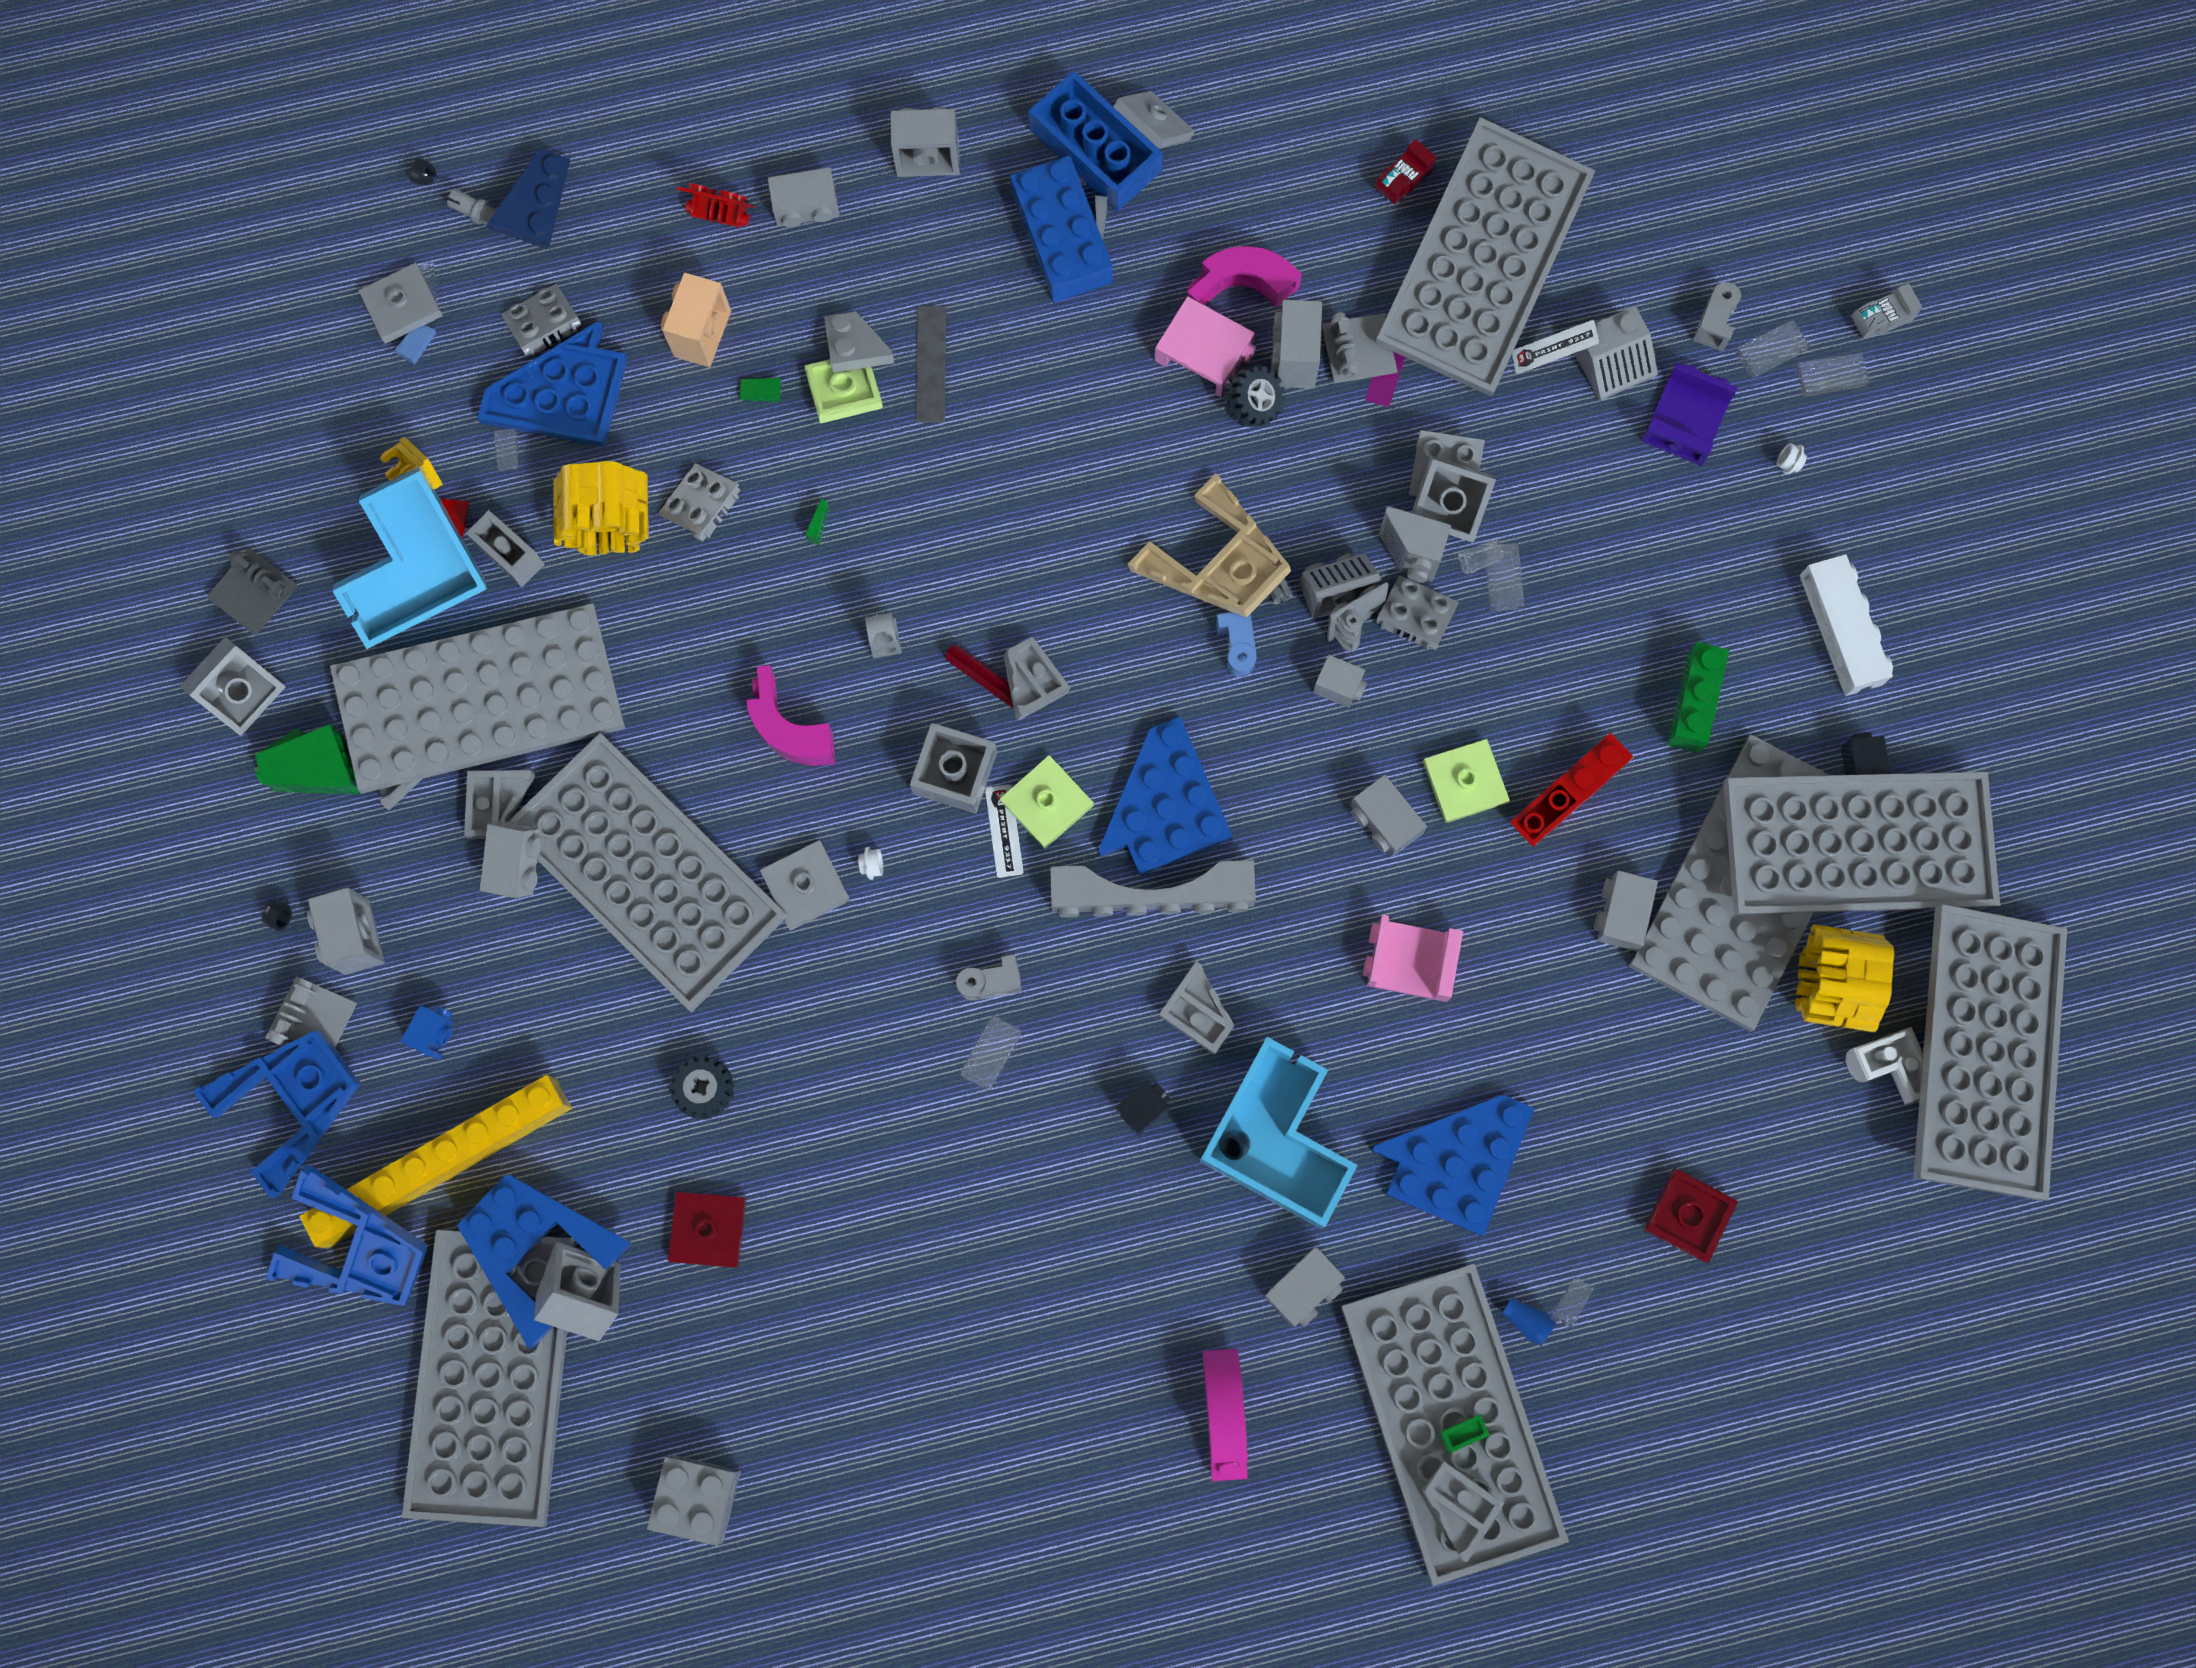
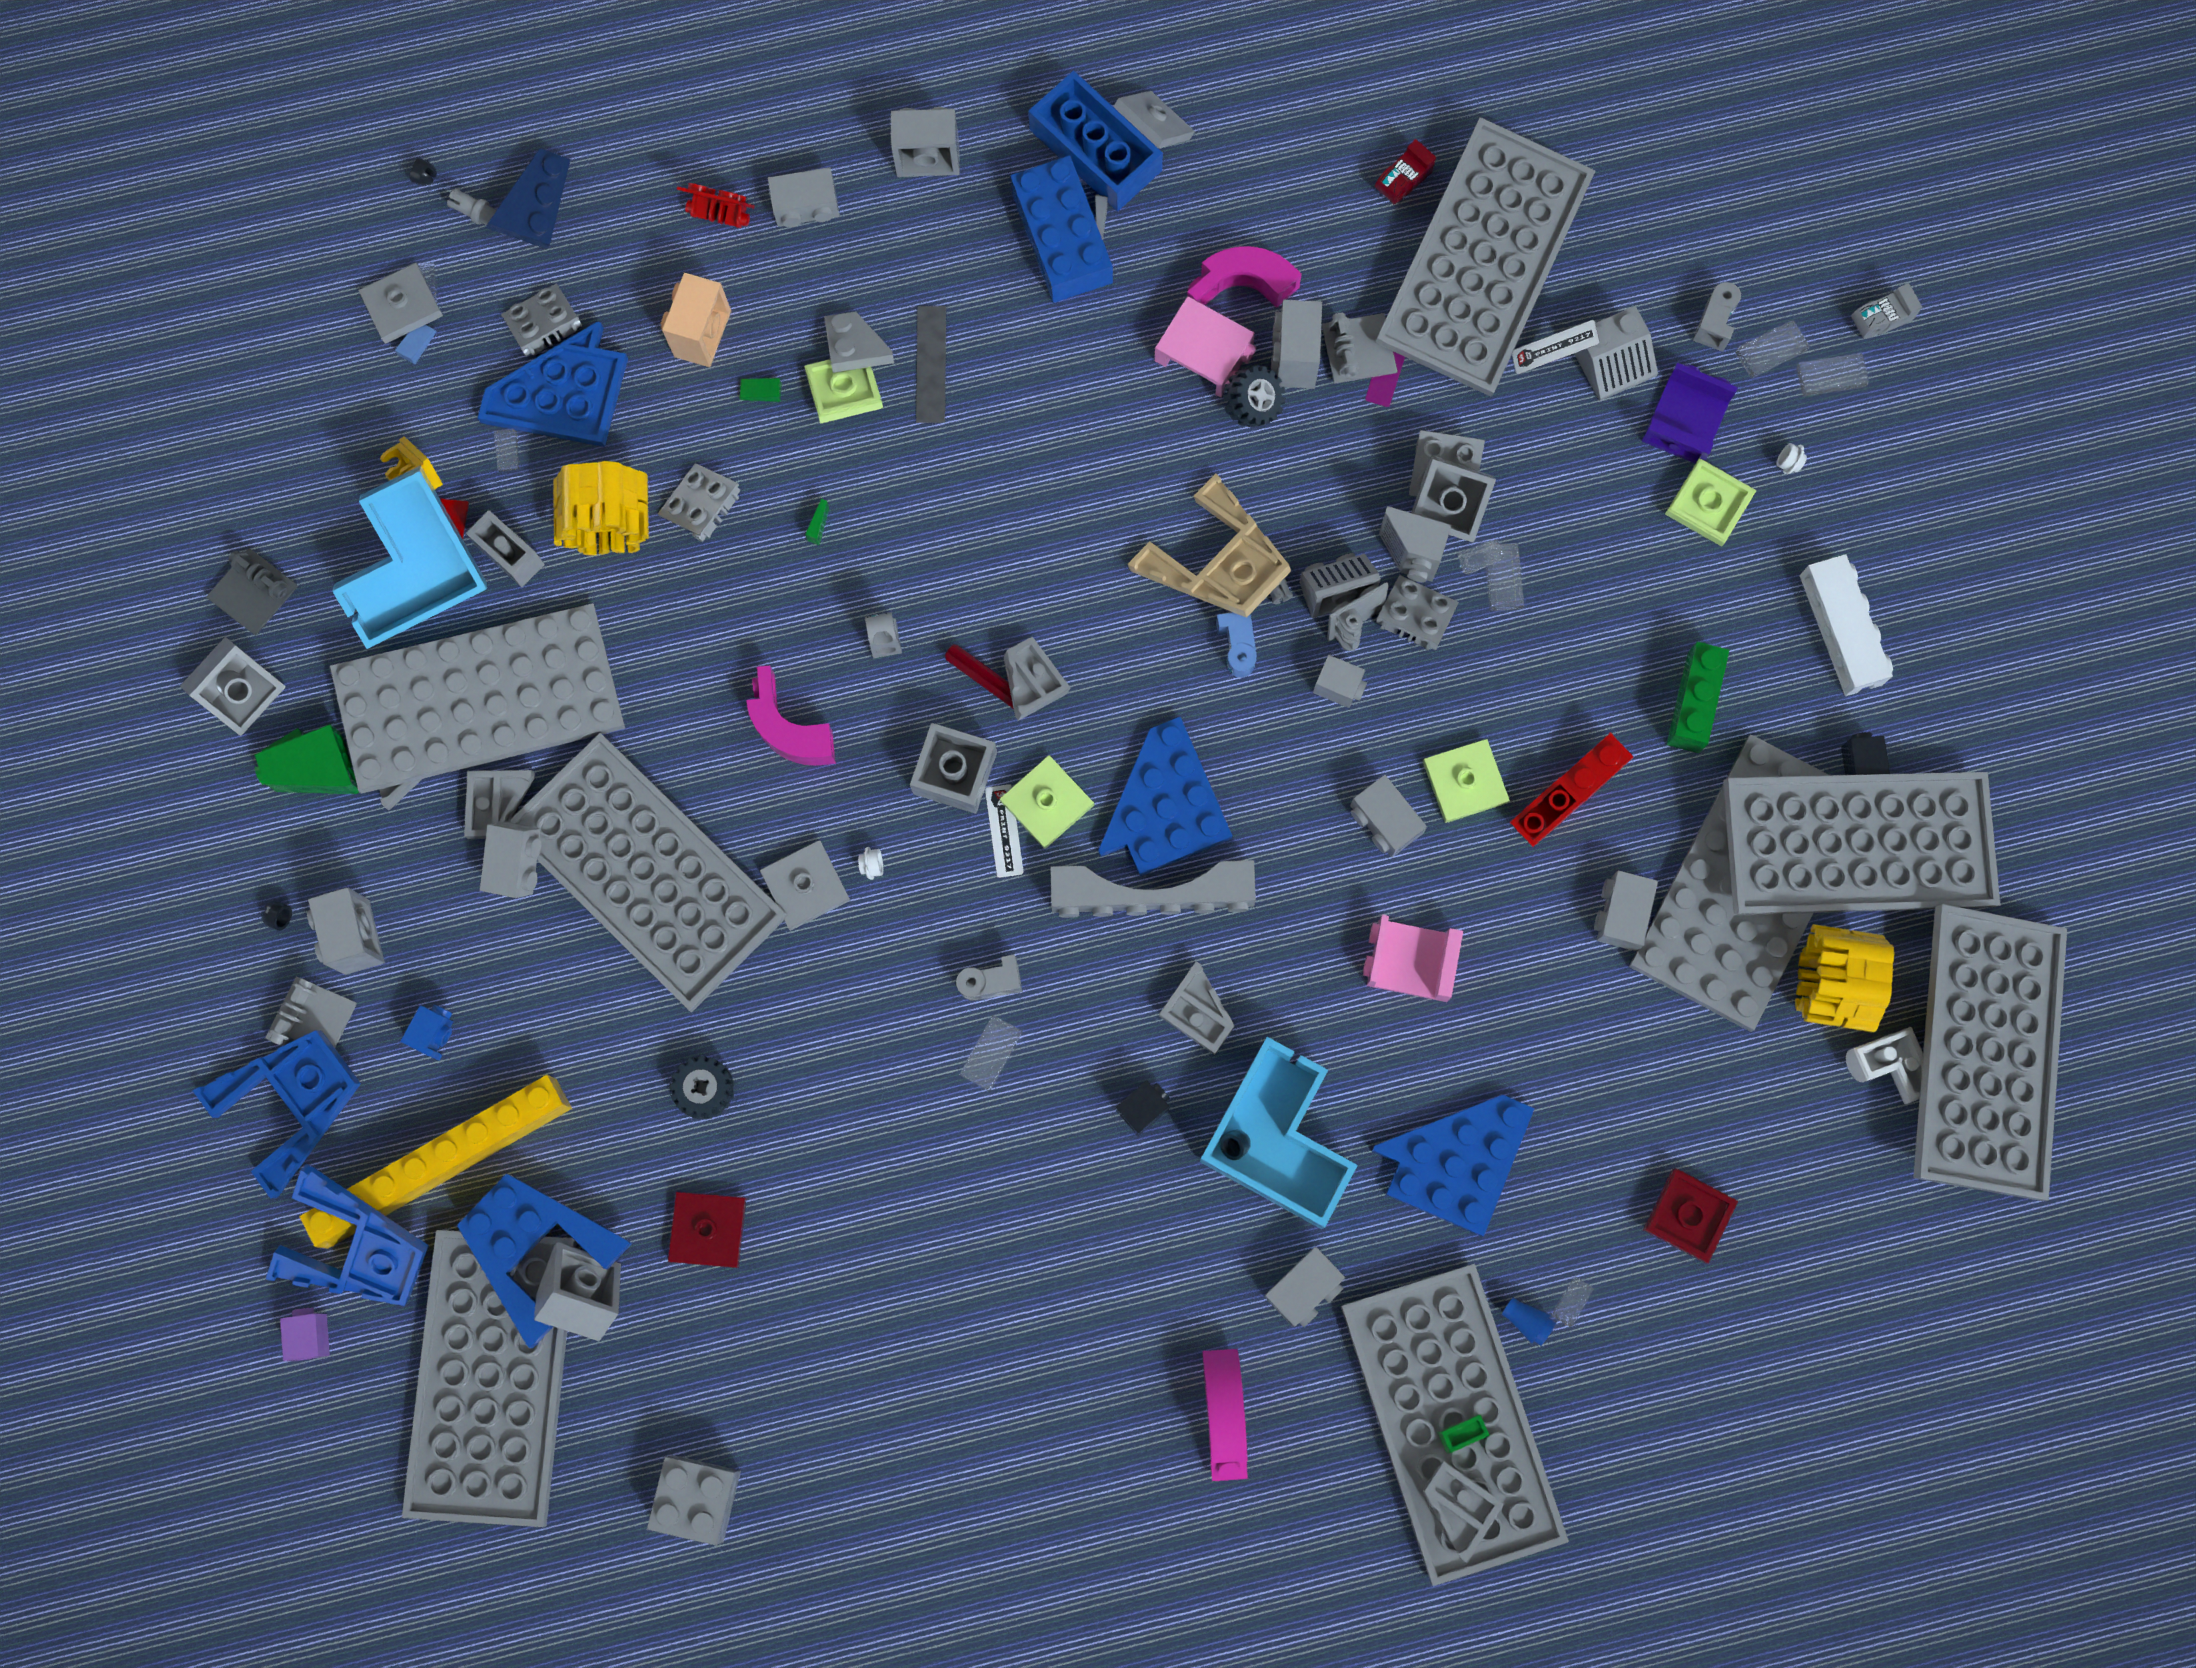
(304, 1335): none -> medium lavender brick
(1710, 502): none -> yellowish green plate

